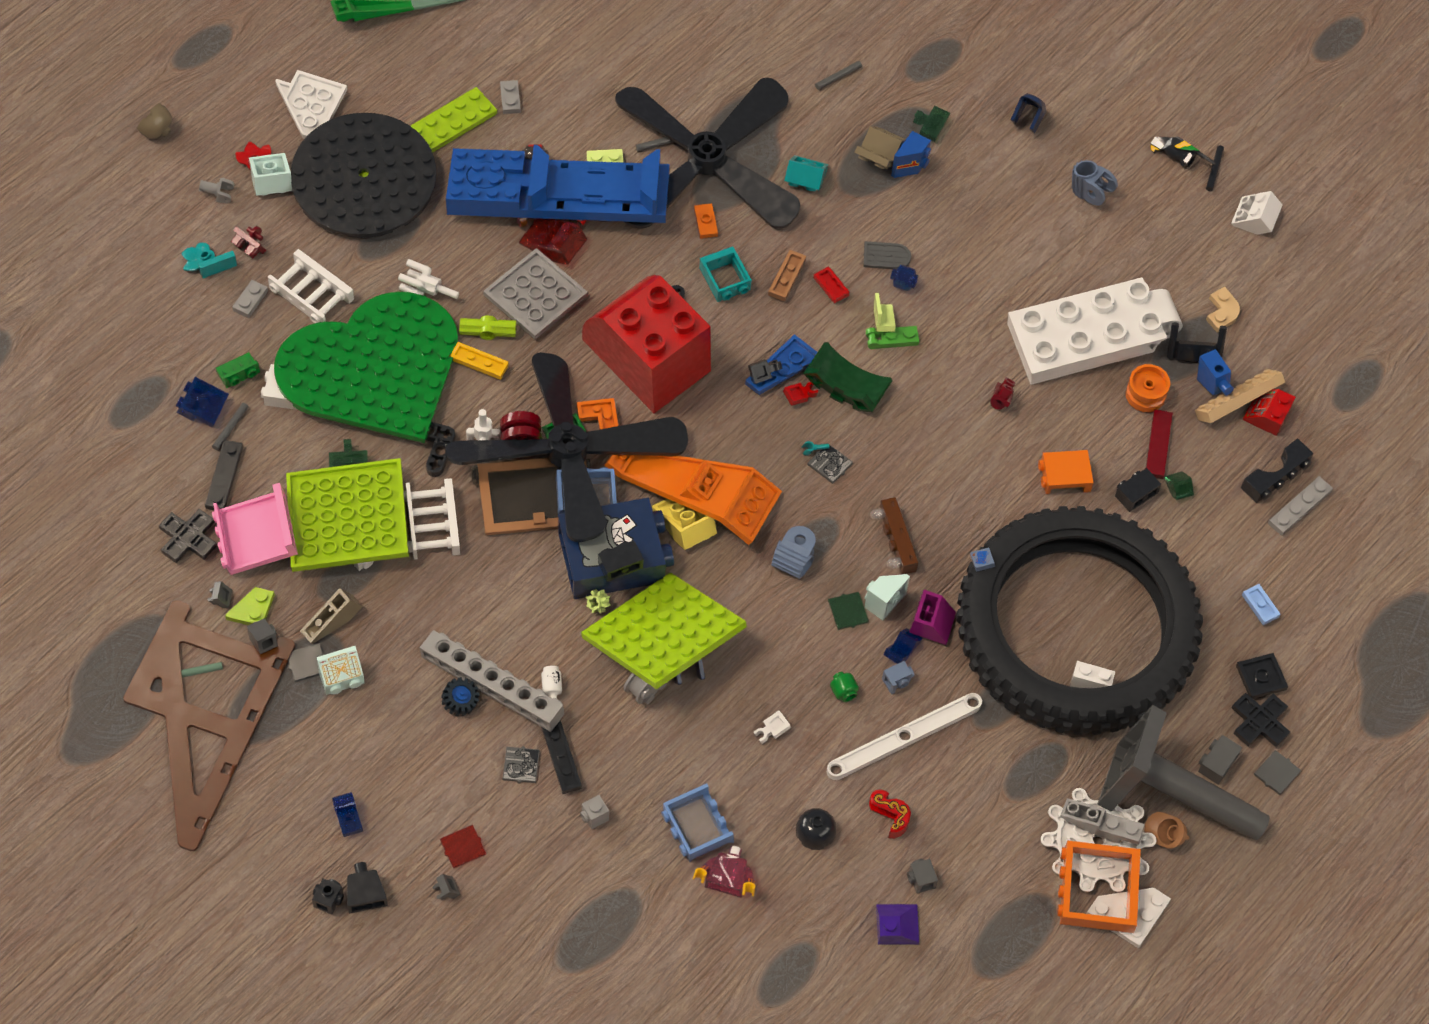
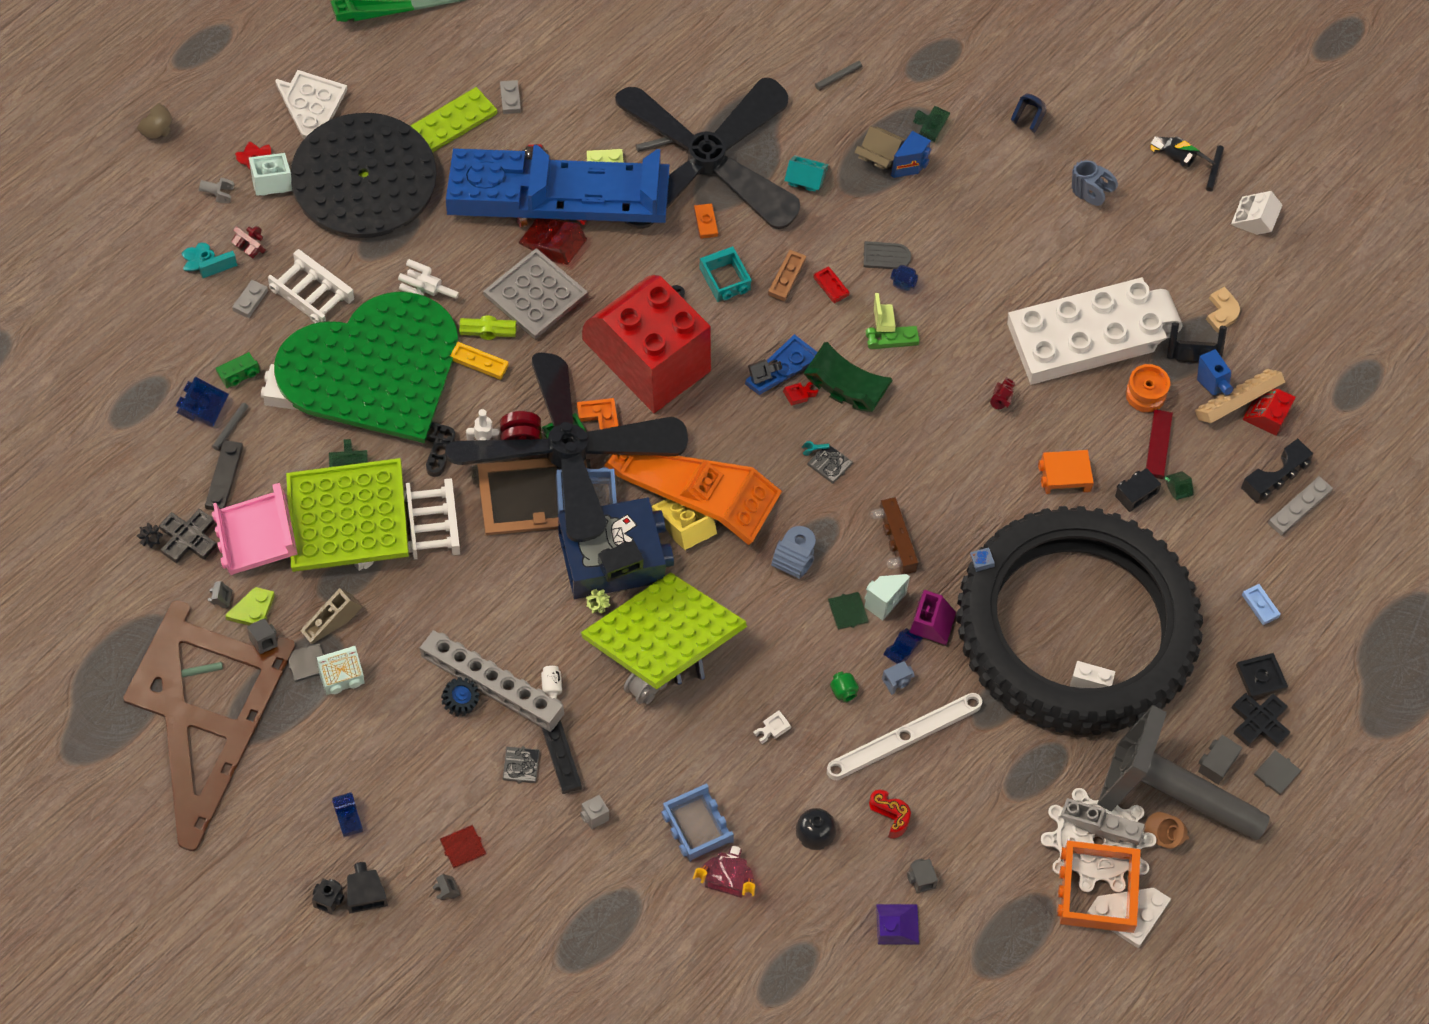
(145, 531): none -> black gear

